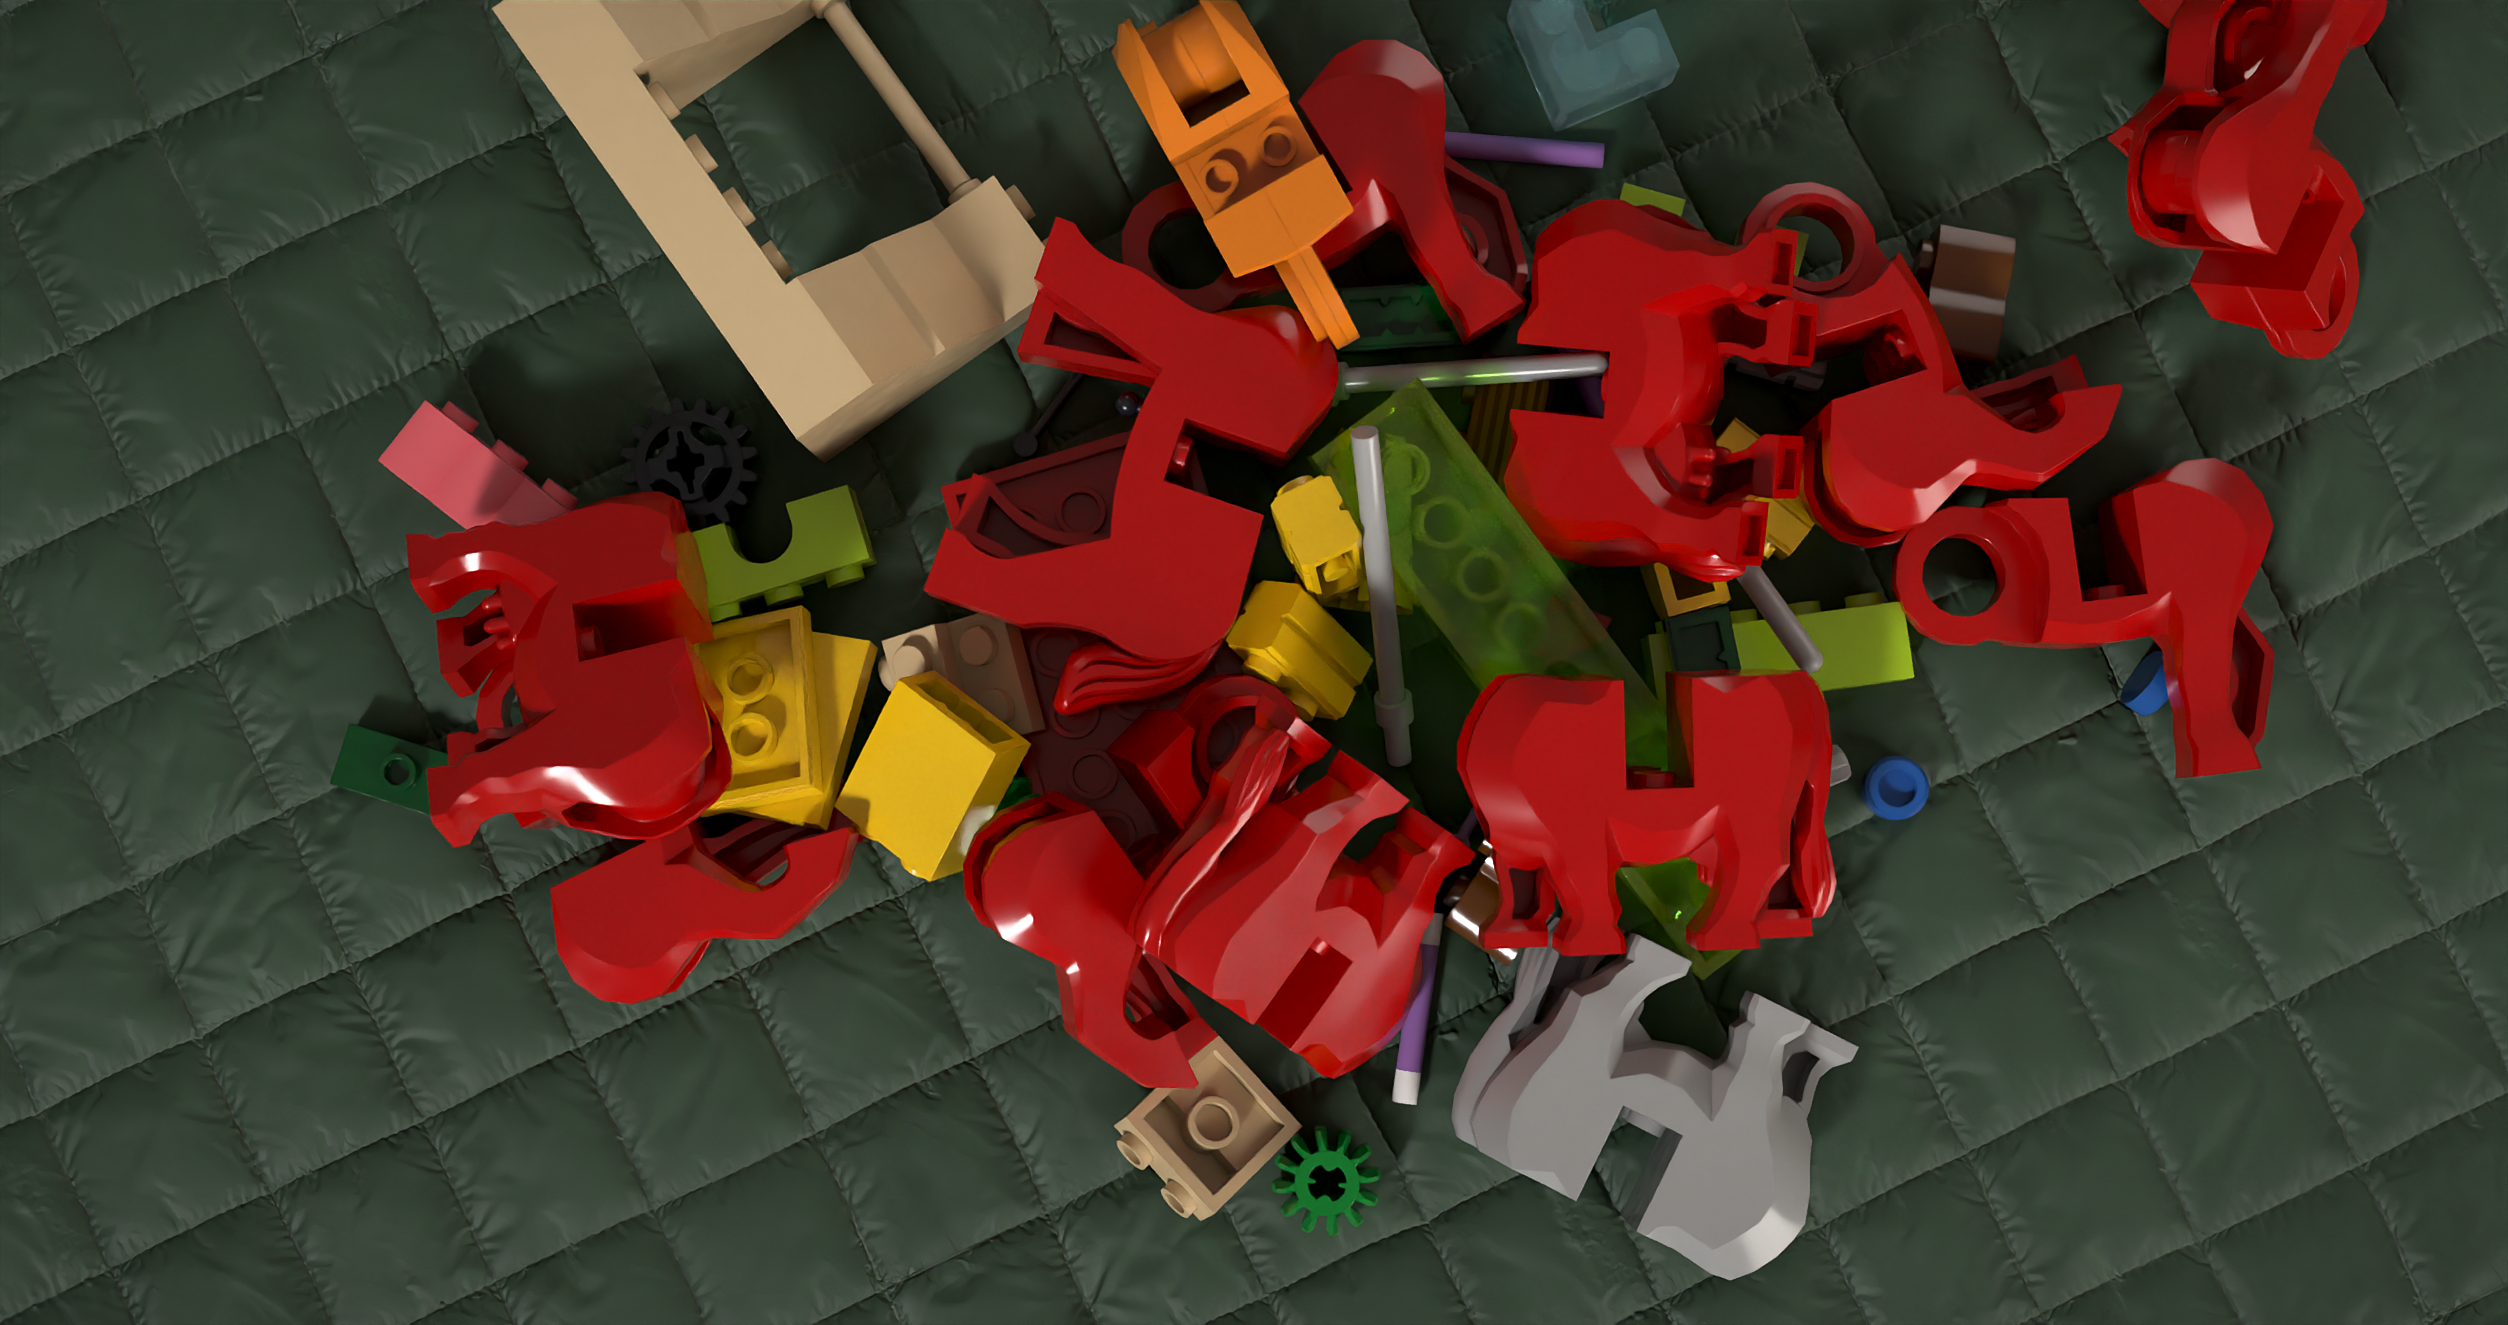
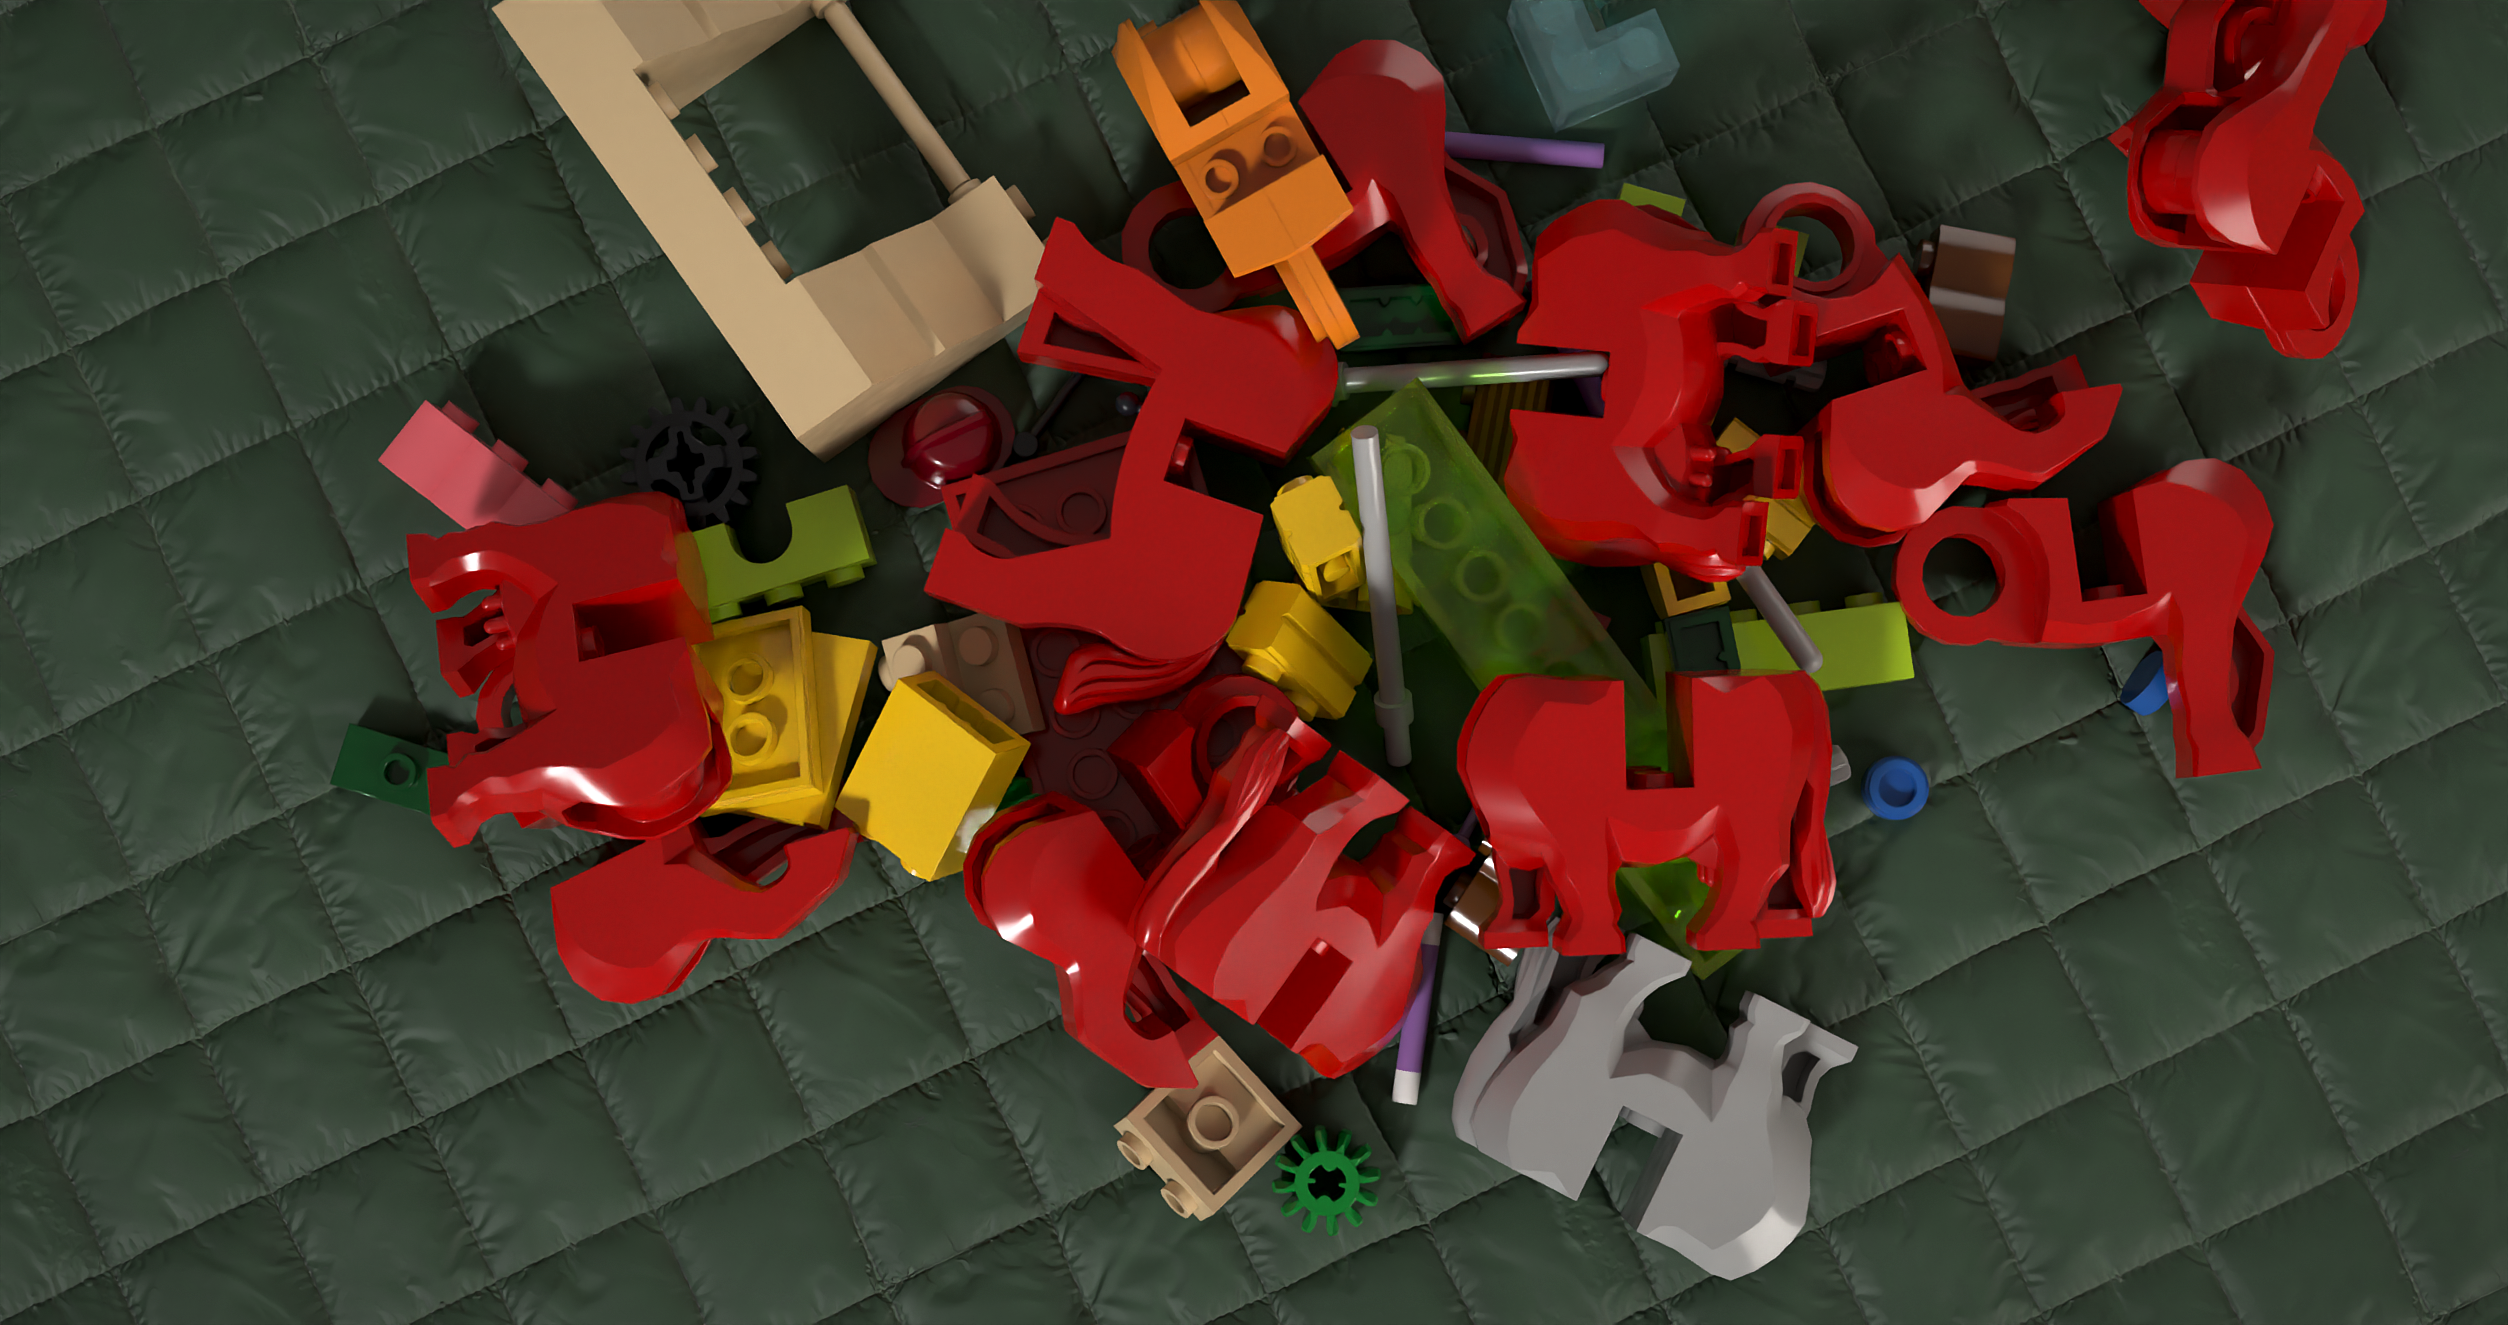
(940, 444): none -> dark red piece

